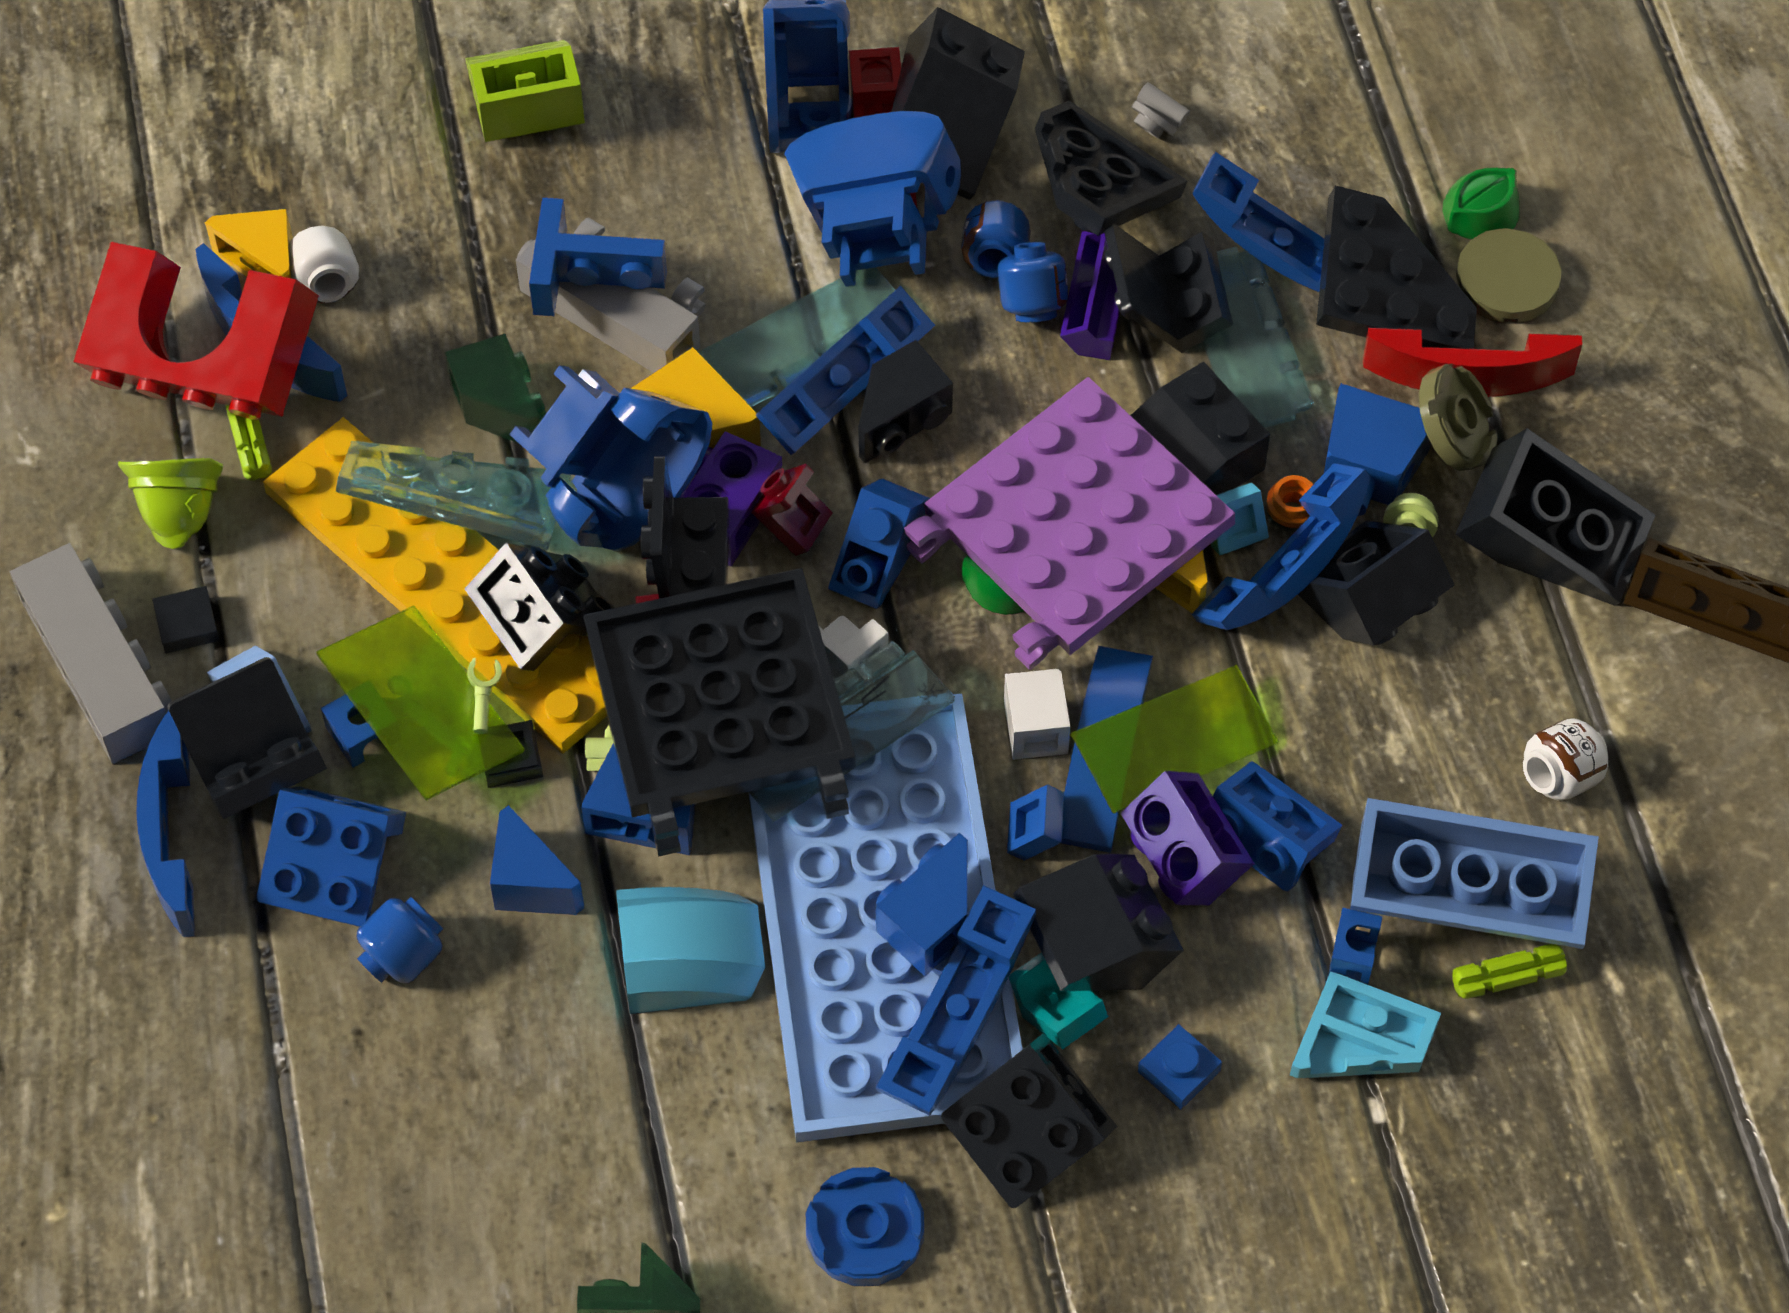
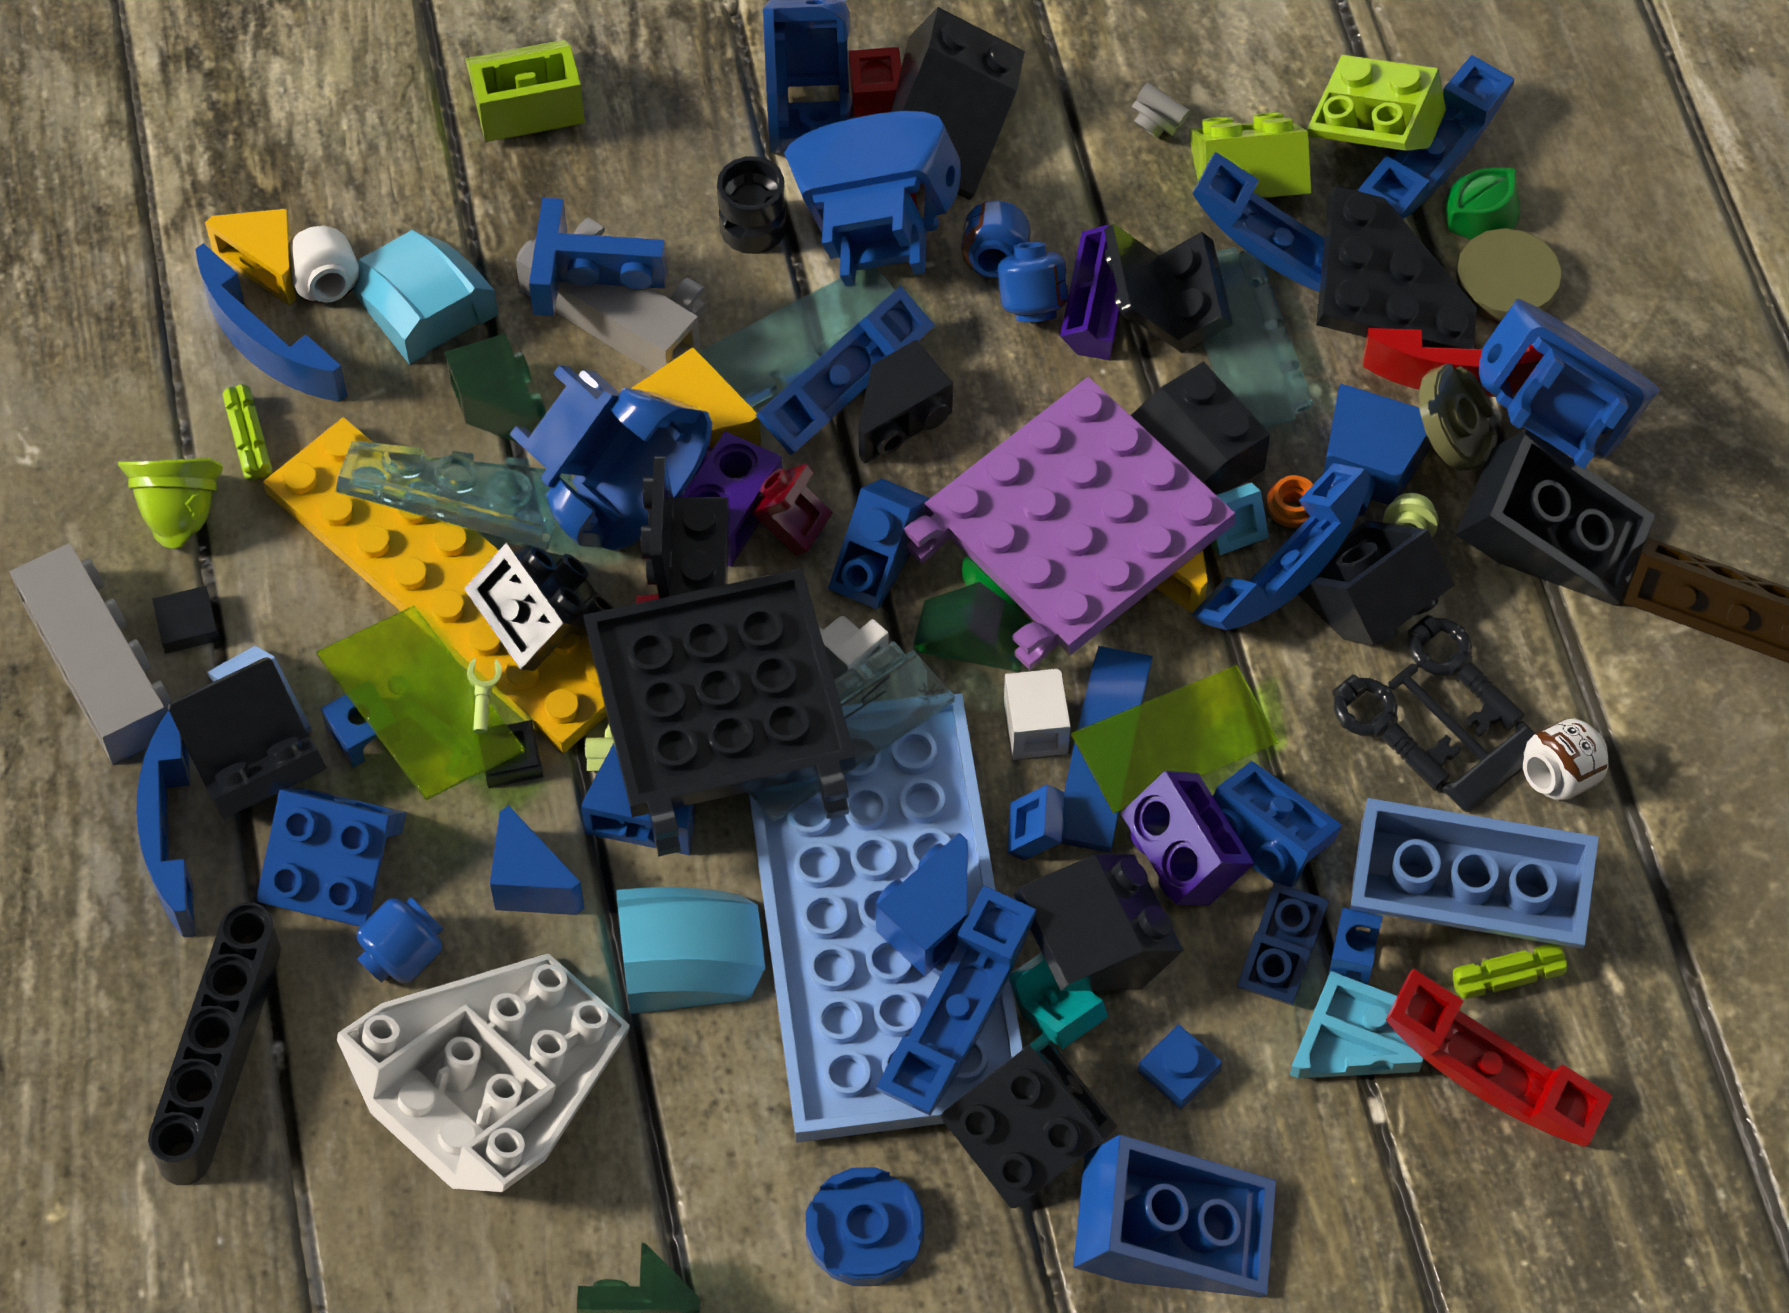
(219, 1066): none -> black beam
(246, 371): red arch -> none
(422, 293): none -> medium azure slope
(484, 1068): none -> white wedge
(751, 204): none -> black wheel
(971, 628): none -> clear green slope
(1098, 172): black plate -> none
(1173, 1220): none -> blue slope
(1268, 149): none -> lime slope
(1283, 944): none -> dark blue slope
(1380, 104): none -> lime slope
(1470, 104): none -> blue slope
(1492, 1067): none -> red slope
(1494, 767): none -> black piece
(1576, 393): none -> blue piece

